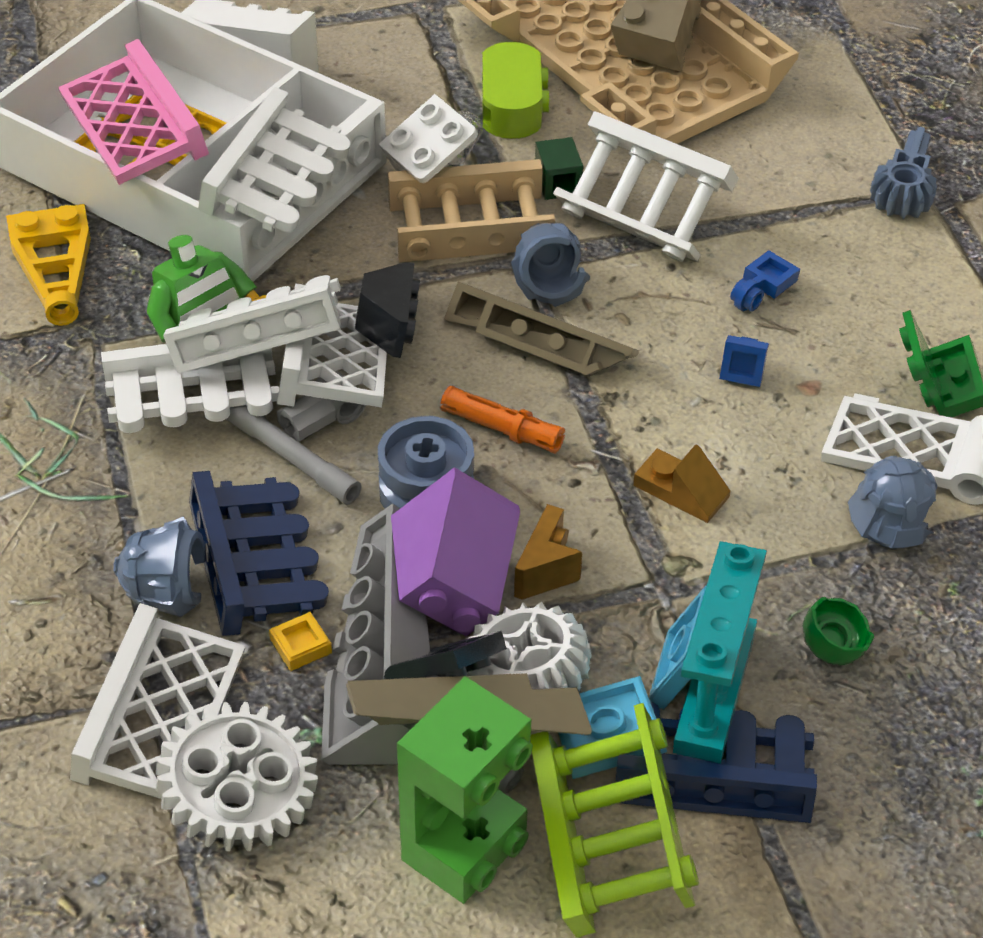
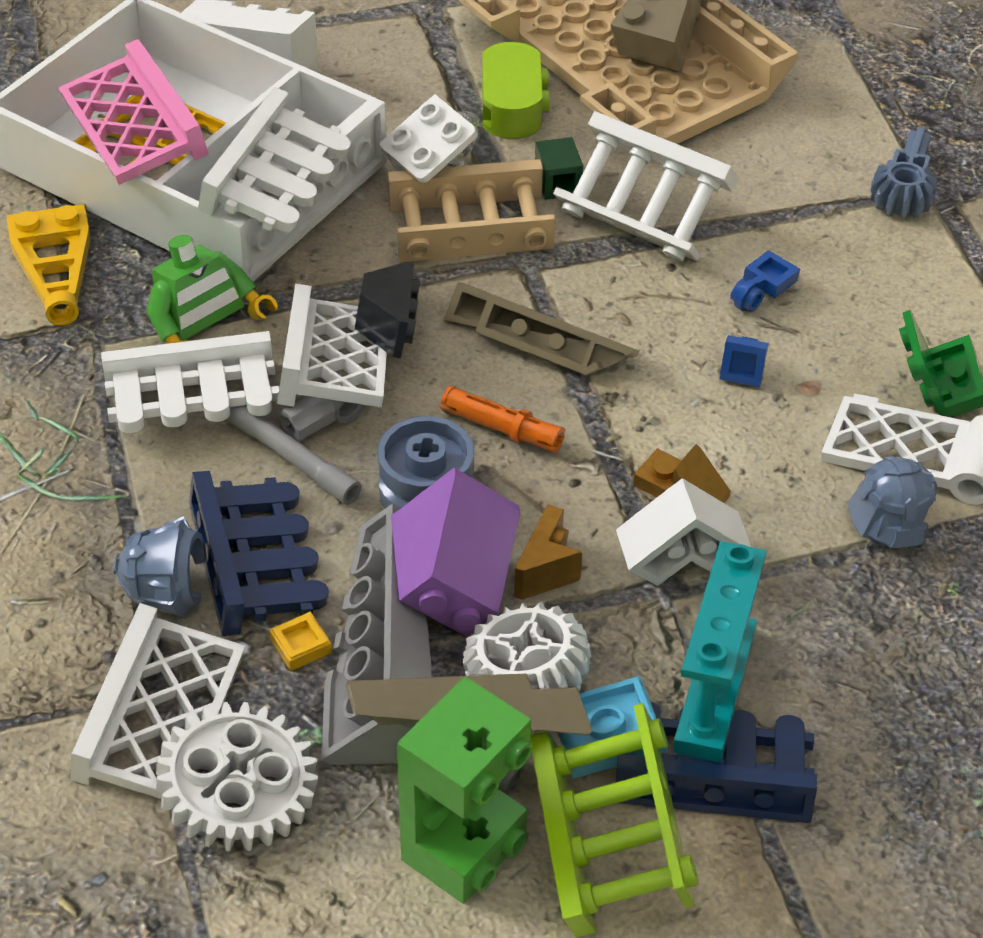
(255, 325): white fence -> none
(451, 658): black plate -> none
(548, 264): sand blue helmet -> none
(668, 677): medium azure tile -> none
(678, 529): none -> white brick
(836, 631): green hair -> none

